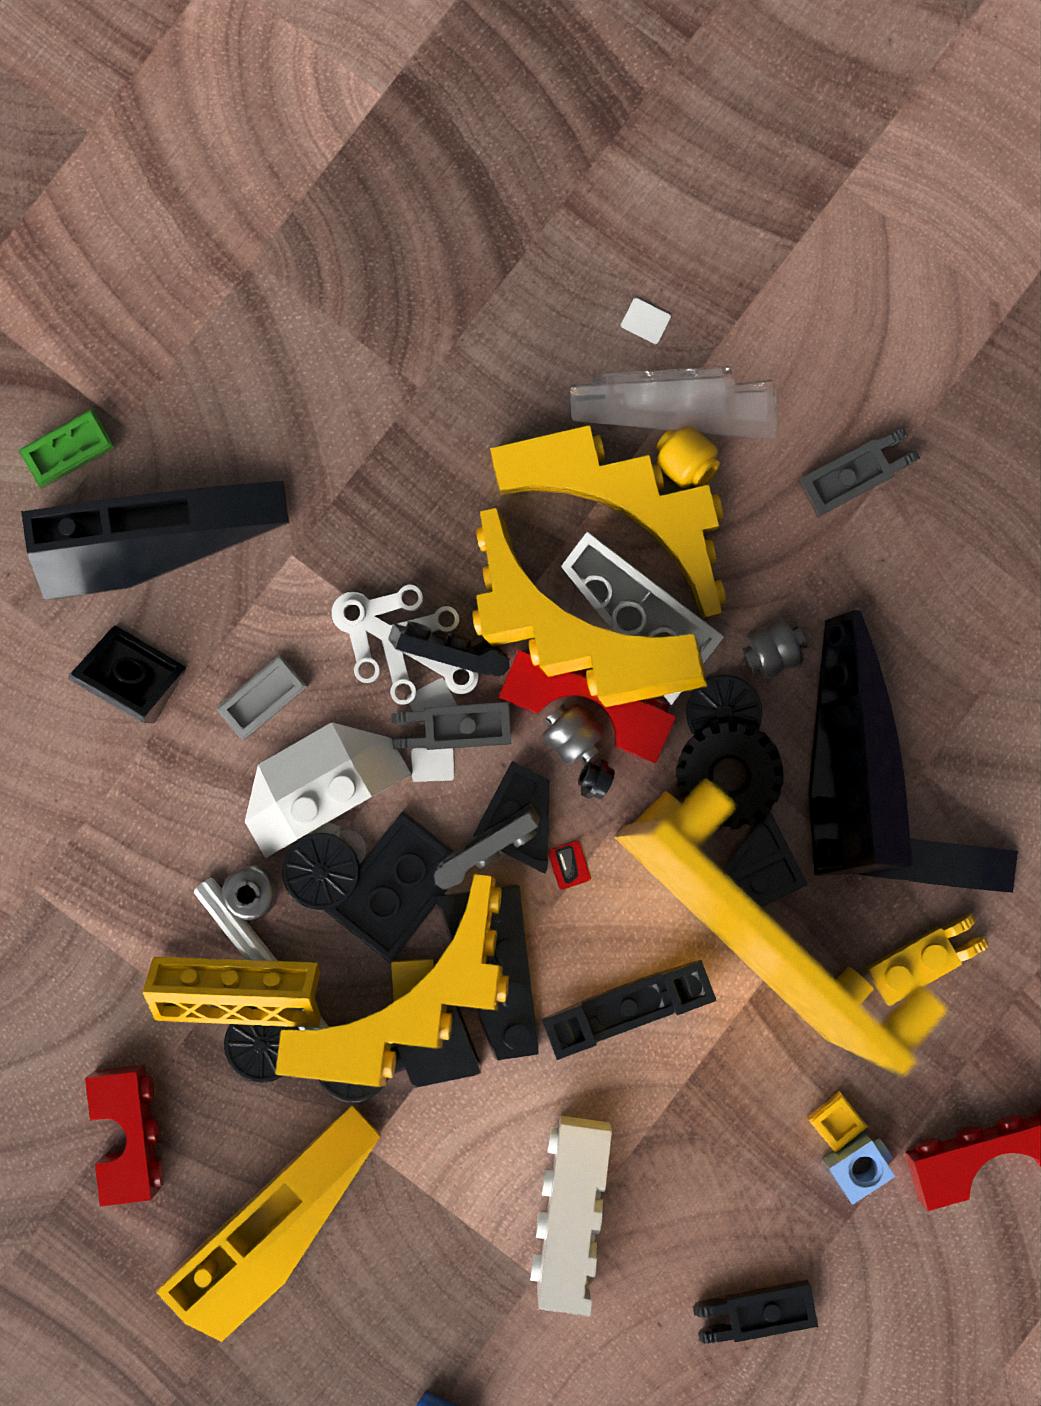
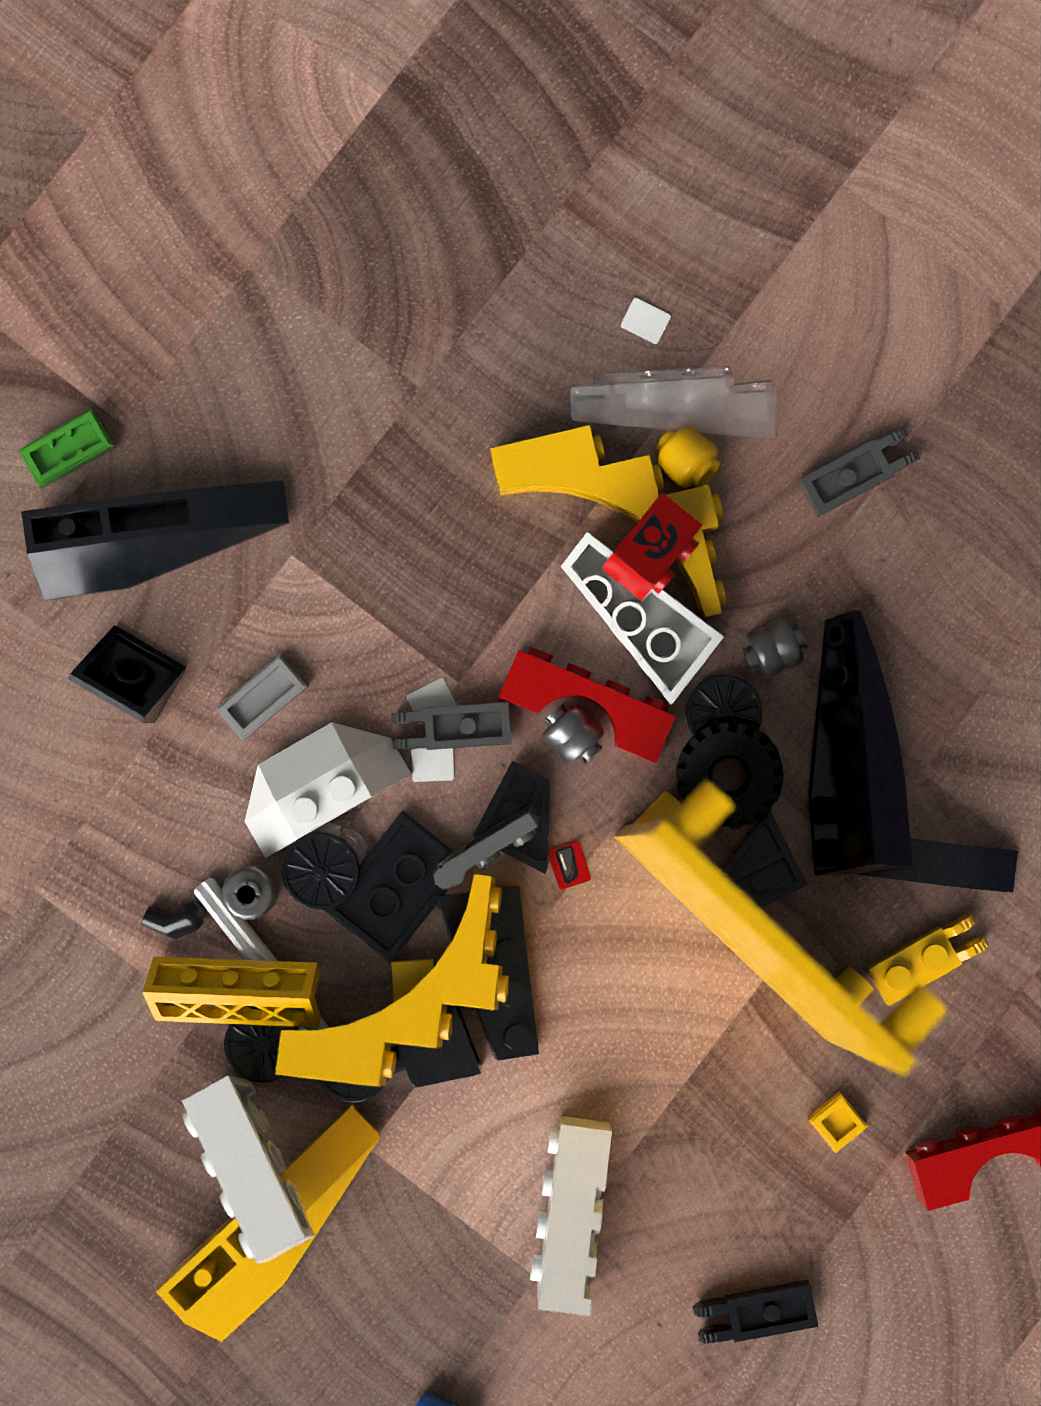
(124, 1097): red arch -> none
(177, 924): none -> black arm
(247, 1168): none -> white wedge
(380, 629): white plant -> none
(452, 650): black hinge -> none
(596, 779): black plate -> none
(623, 665): yellow arch -> none
(628, 1007): black slope -> none
(652, 546): none -> red brick
(860, 1185): light blue brick -> none

